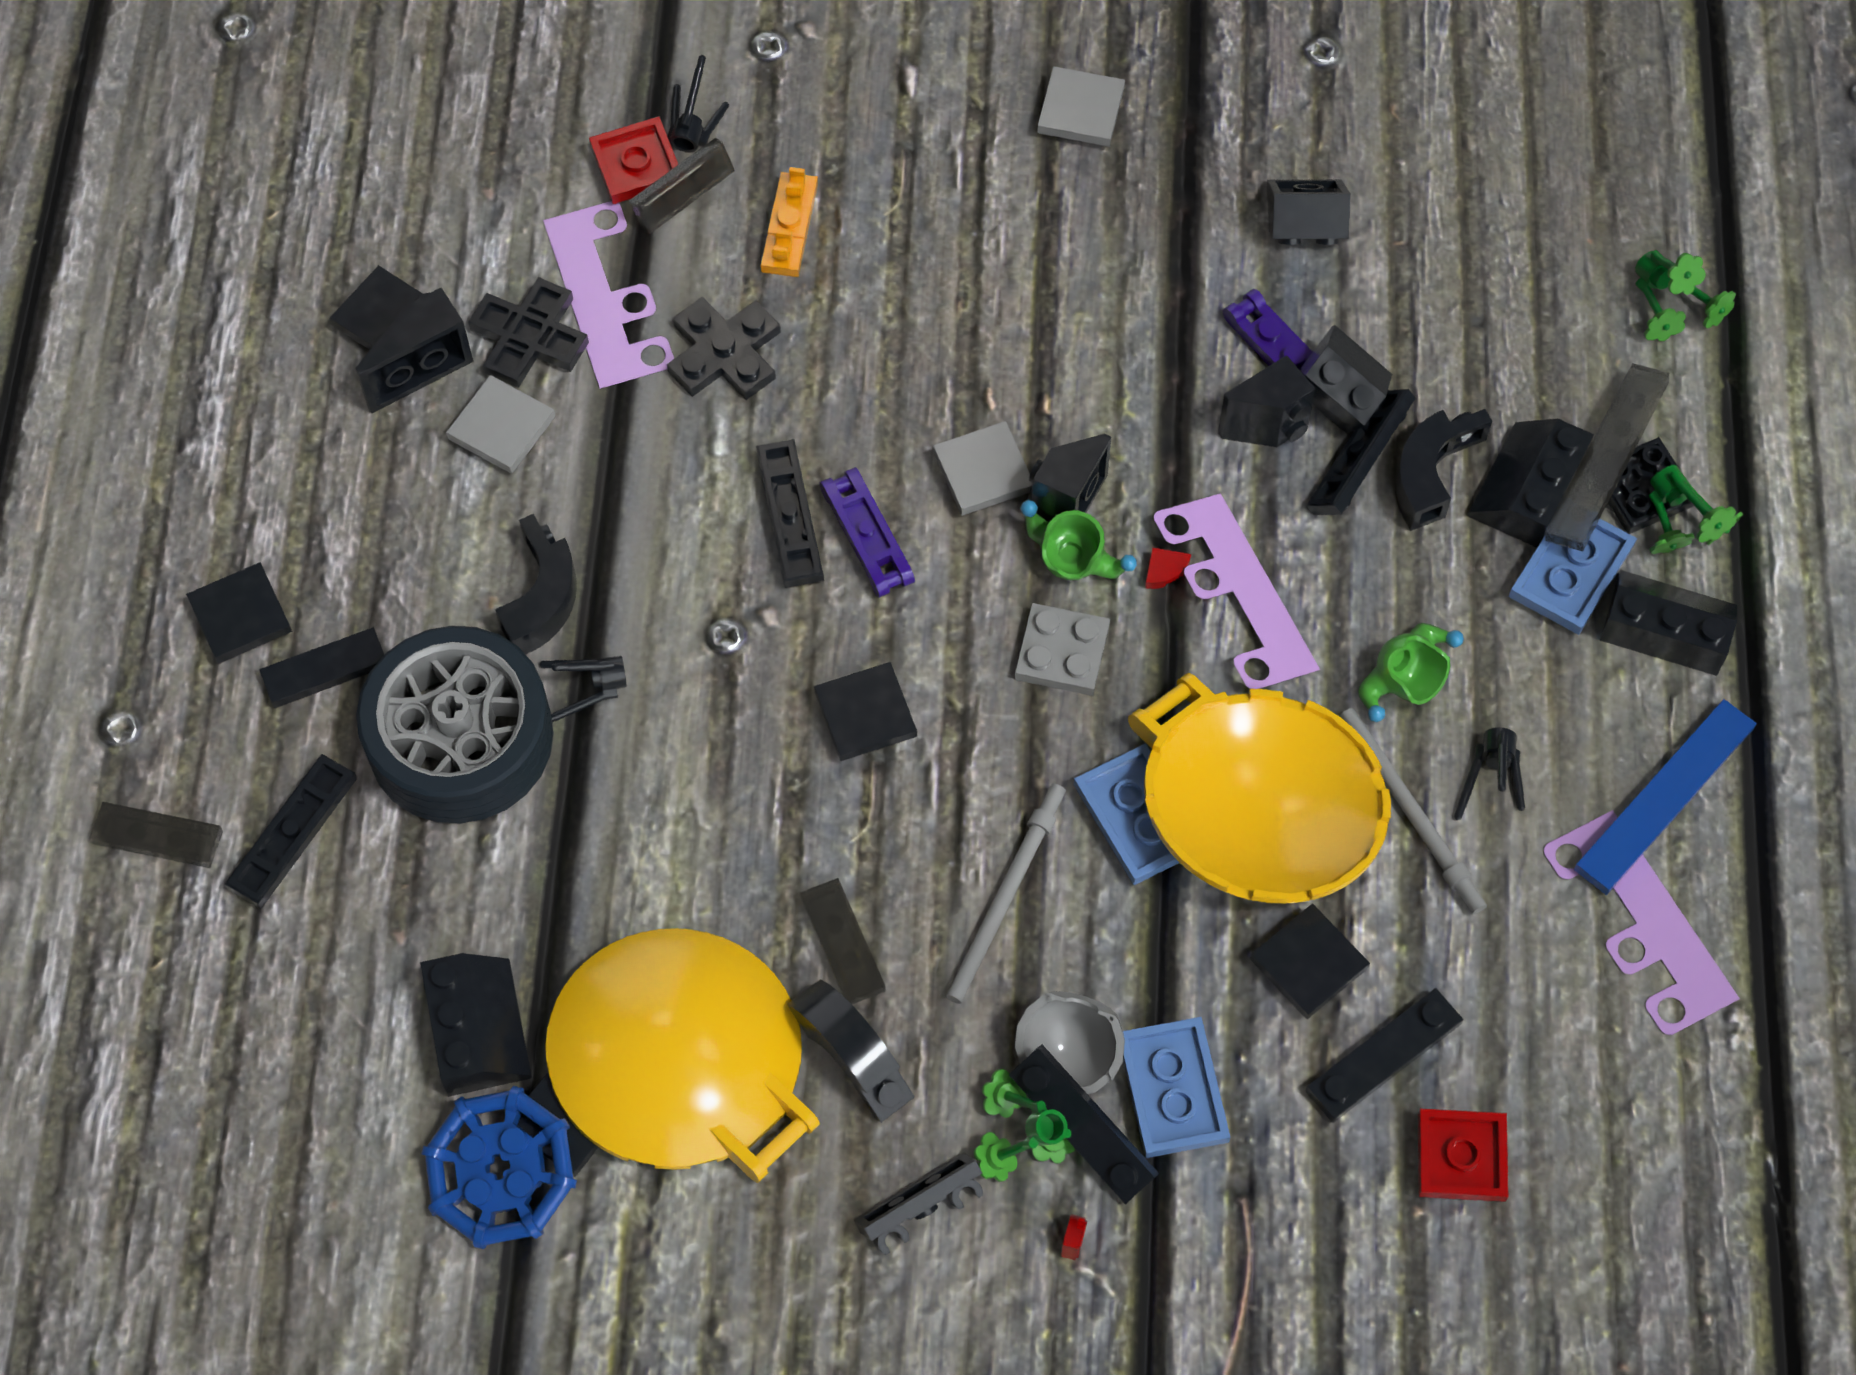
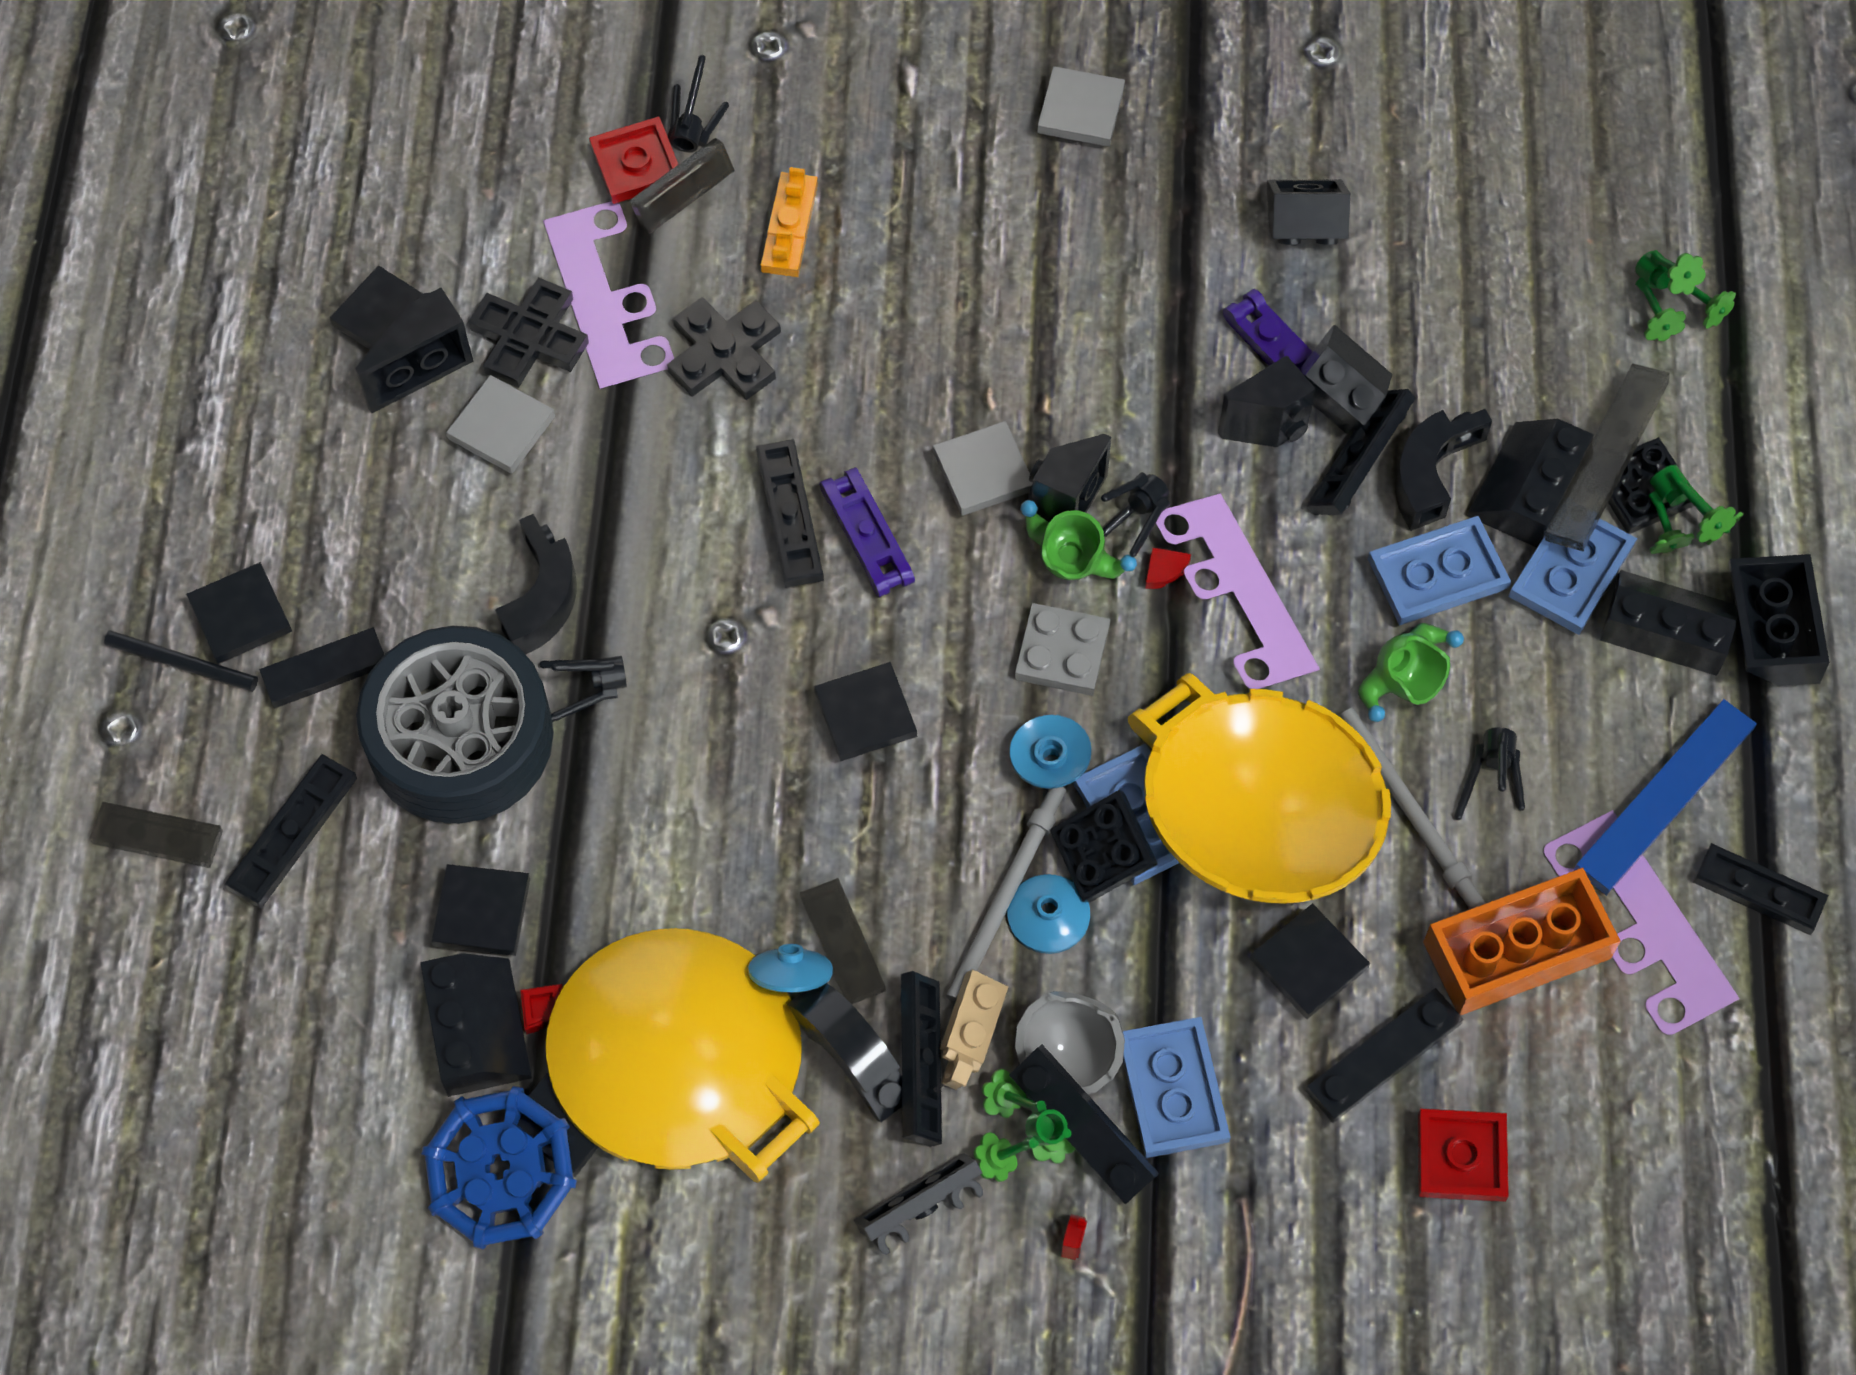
(181, 660): none -> black bar
(481, 910): none -> black tile
(538, 1005): none -> red tile
(790, 969): none -> dark azure dish
(921, 1059): none -> black plate
(971, 1027): none -> tan hinge
(1046, 737): none -> dark azure dish
(1048, 931): none -> dark azure dish
(1103, 846): none -> black tile
(1147, 495): none -> black plant
(1439, 570): none -> medium blue plate
(1521, 941): none -> orange brick
(1761, 889): none -> black tile
(1780, 618): none -> black slope

